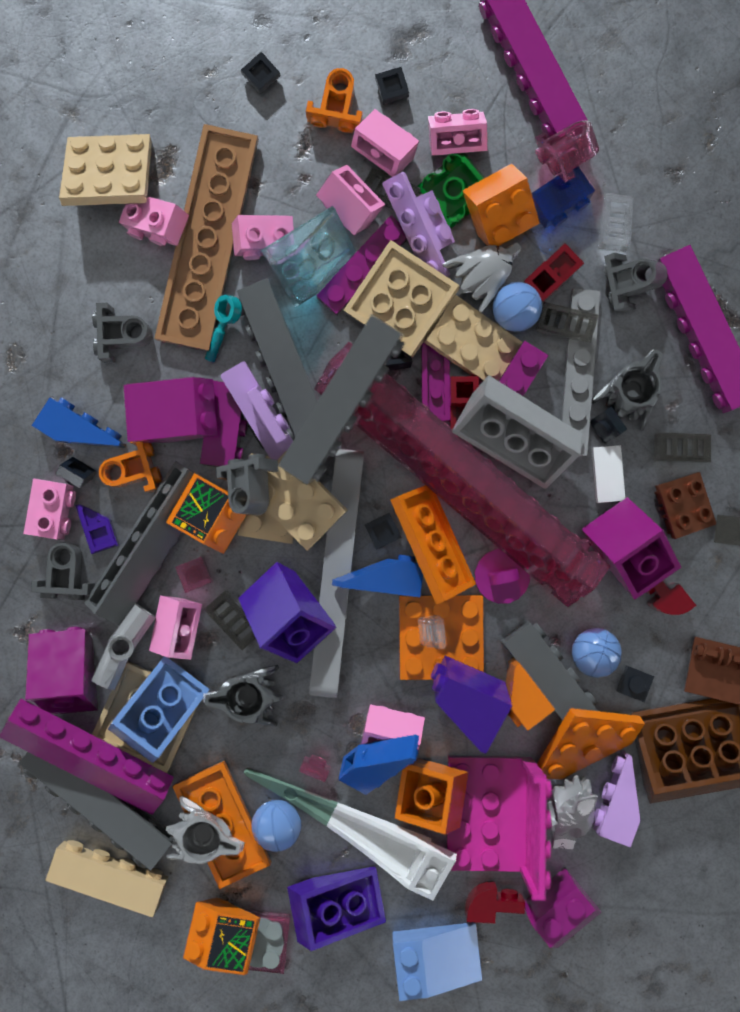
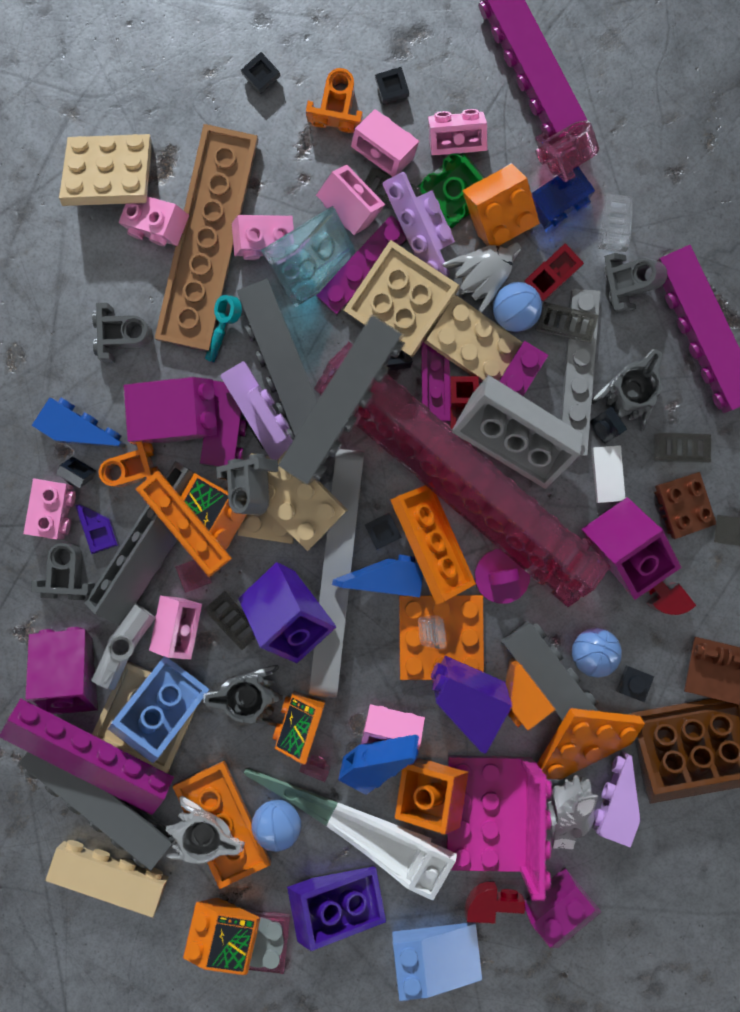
(183, 523): none -> orange tile
(299, 725): none -> slope

